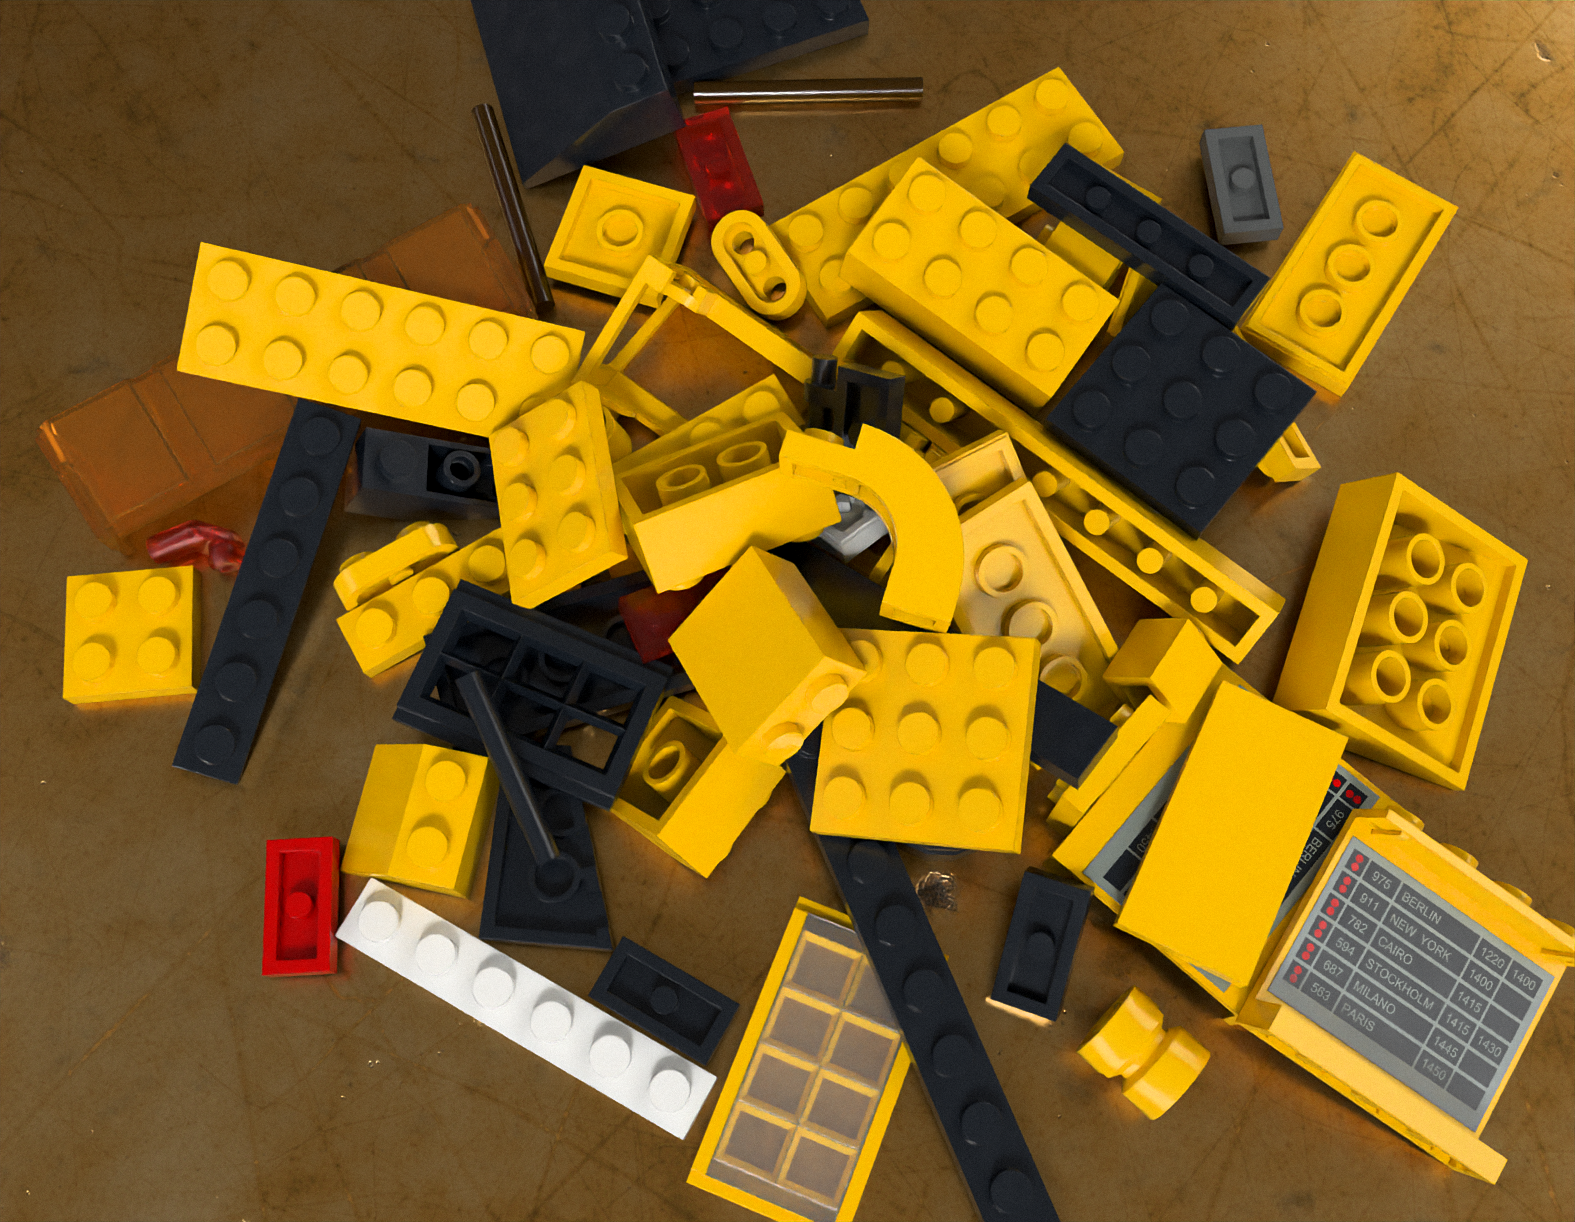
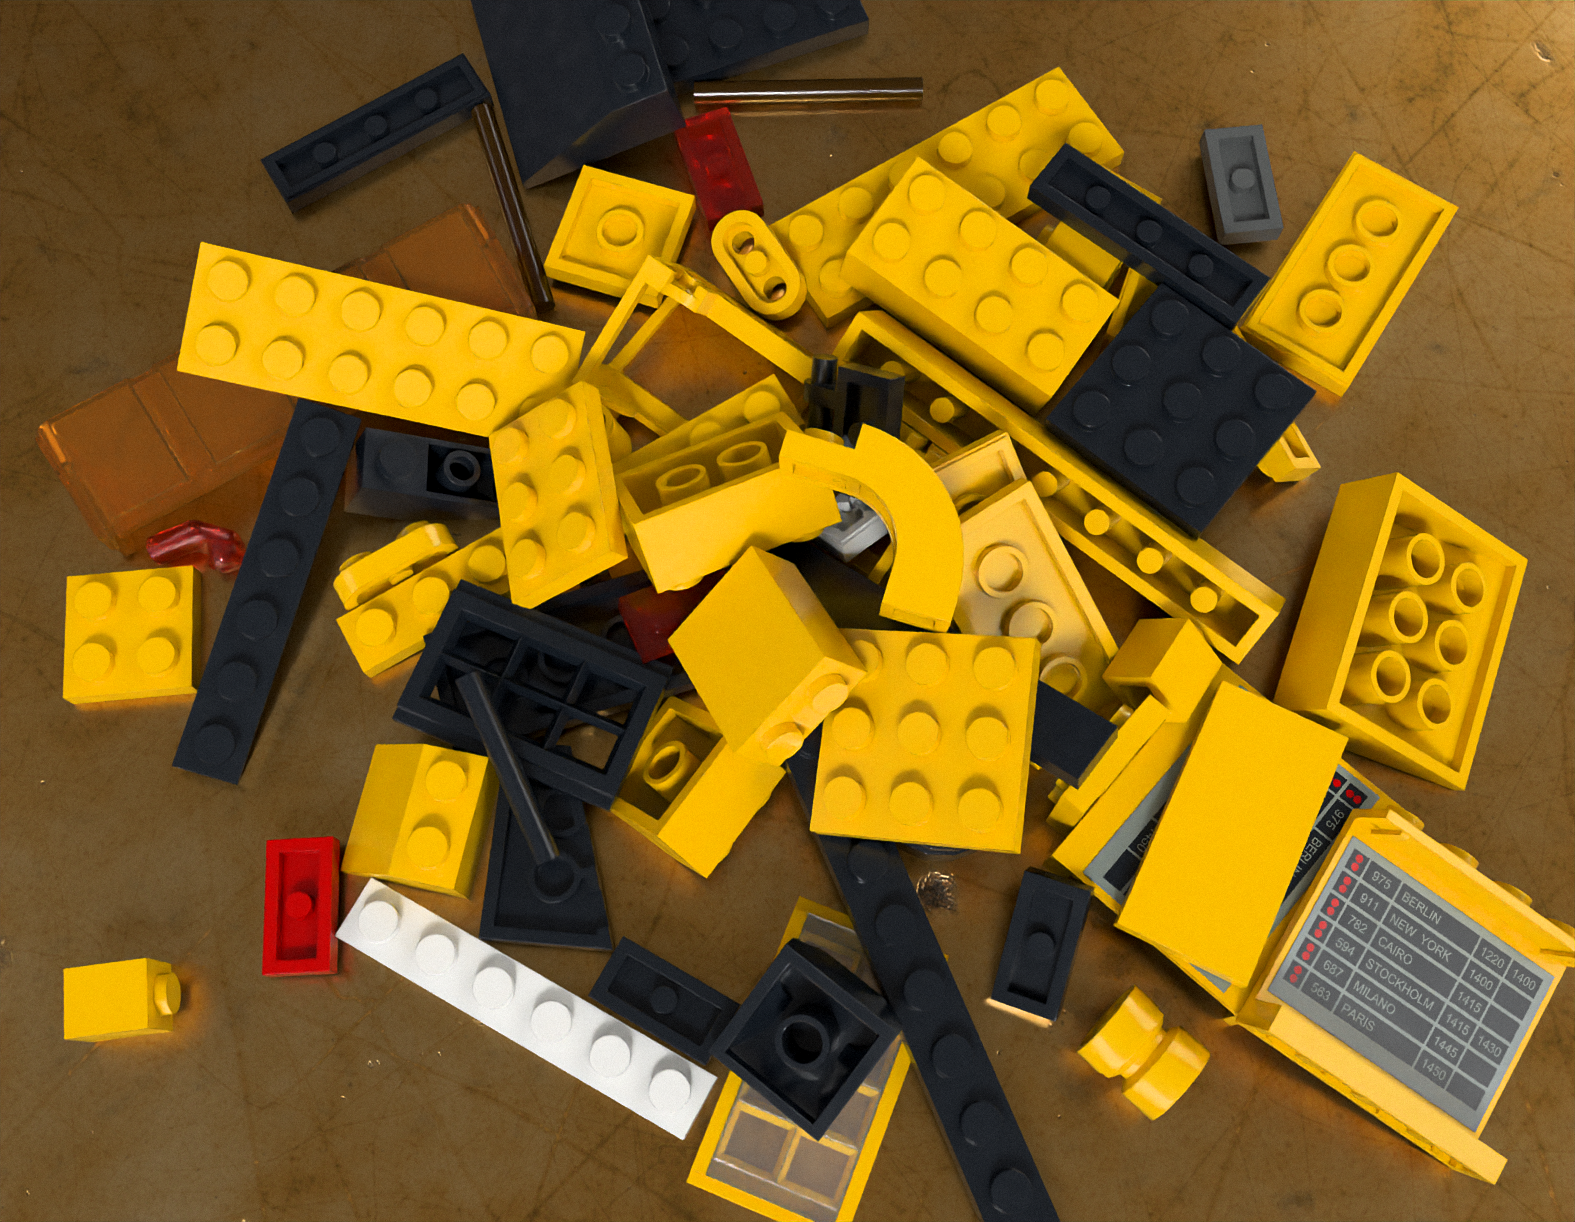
(119, 1000): none -> yellow brick
(376, 133): none -> black tile
(808, 1036): none -> black slope

